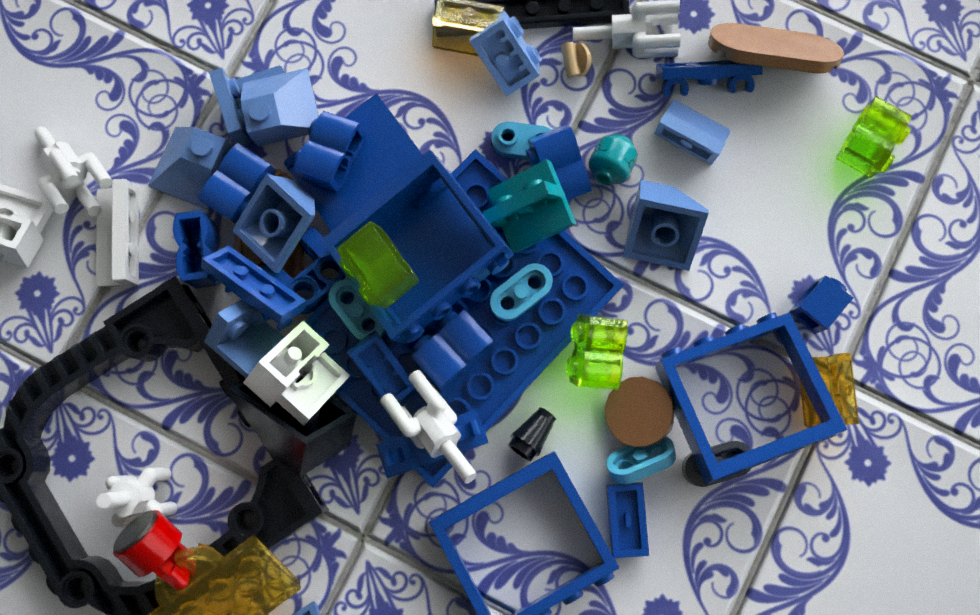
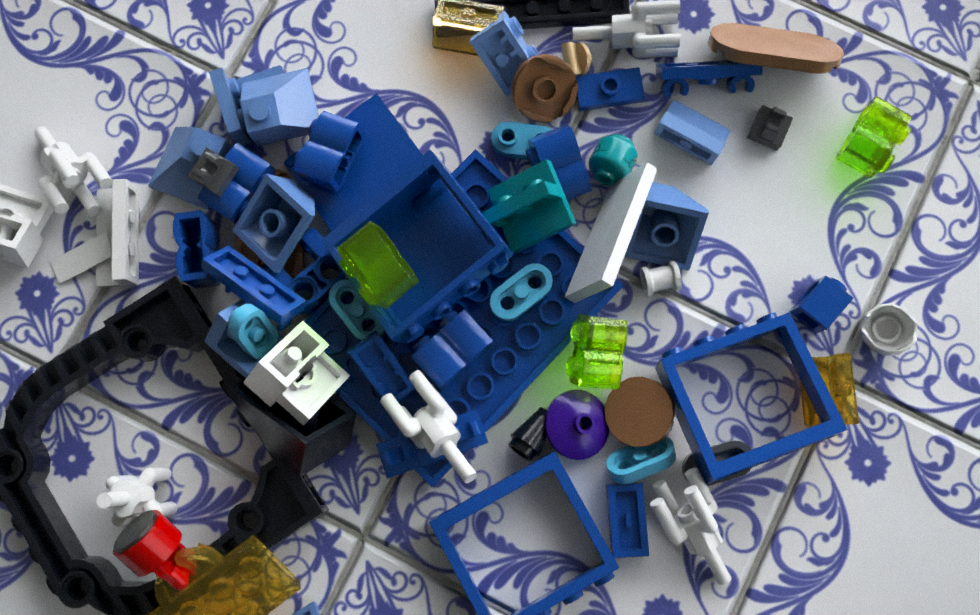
(82, 258): none -> white sticker
(213, 172): none -> dark grey tile
(252, 330): none -> medium azure plate
(544, 88): none -> medium nougat tile
(564, 428): none -> dark purple dish
(609, 89): none -> blue plate
(611, 234): none -> white tile
(660, 279): none -> white bush
(693, 522): none -> white plant
(770, 127): none -> dark grey tile
(889, 329): none -> white hair

